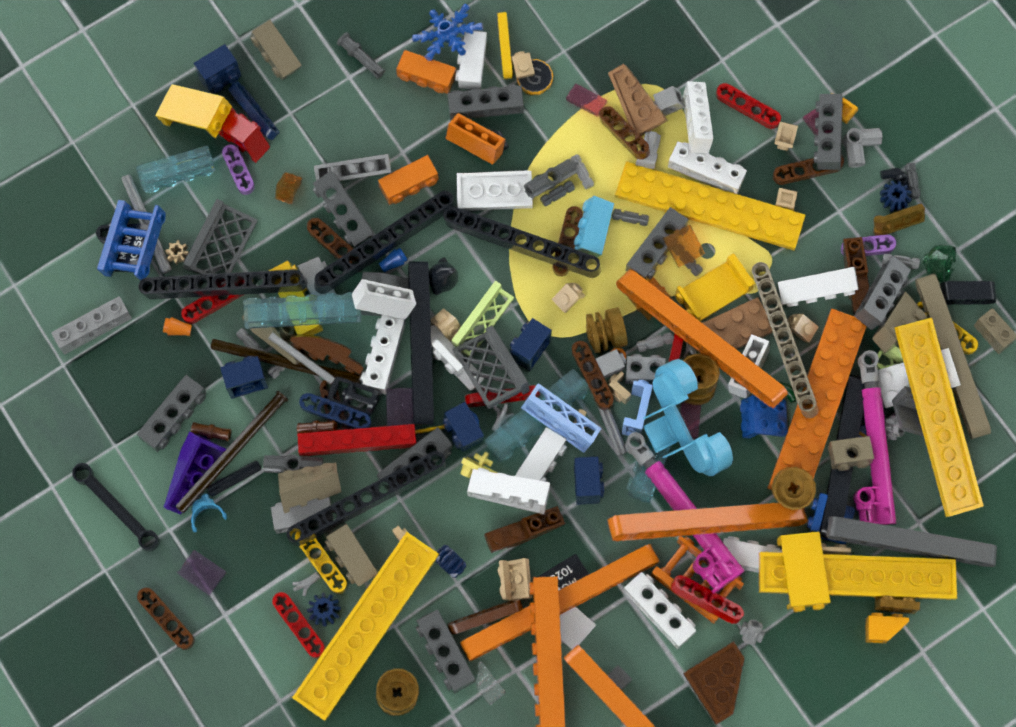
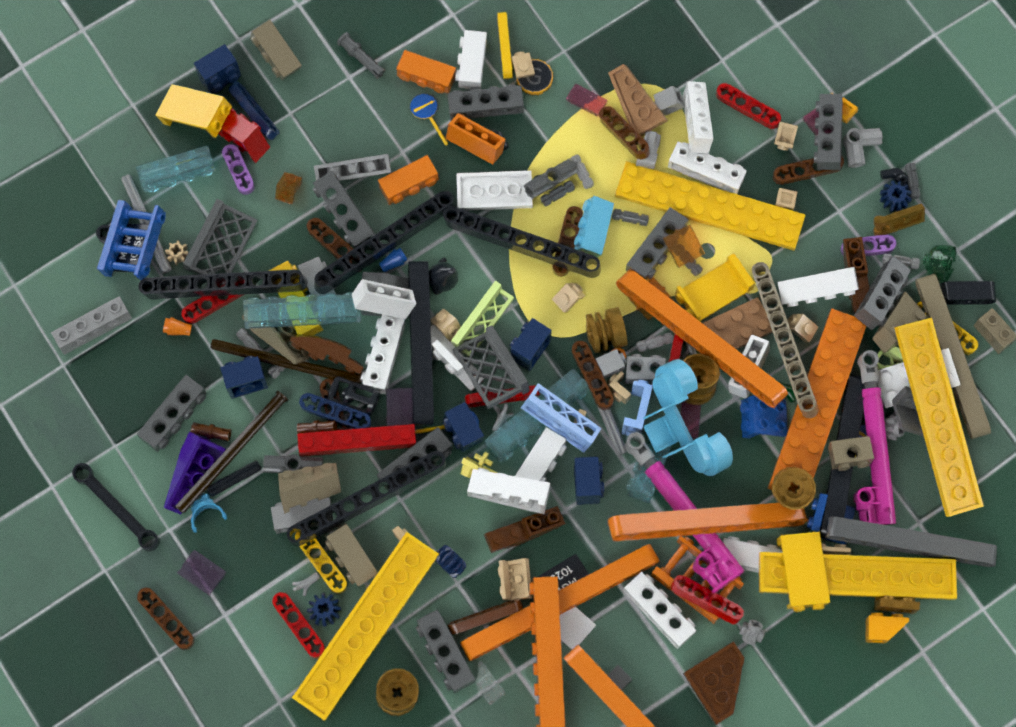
(300, 357): light grey piece -> none
(424, 107): none -> blue piece
(447, 32): blue piece -> none

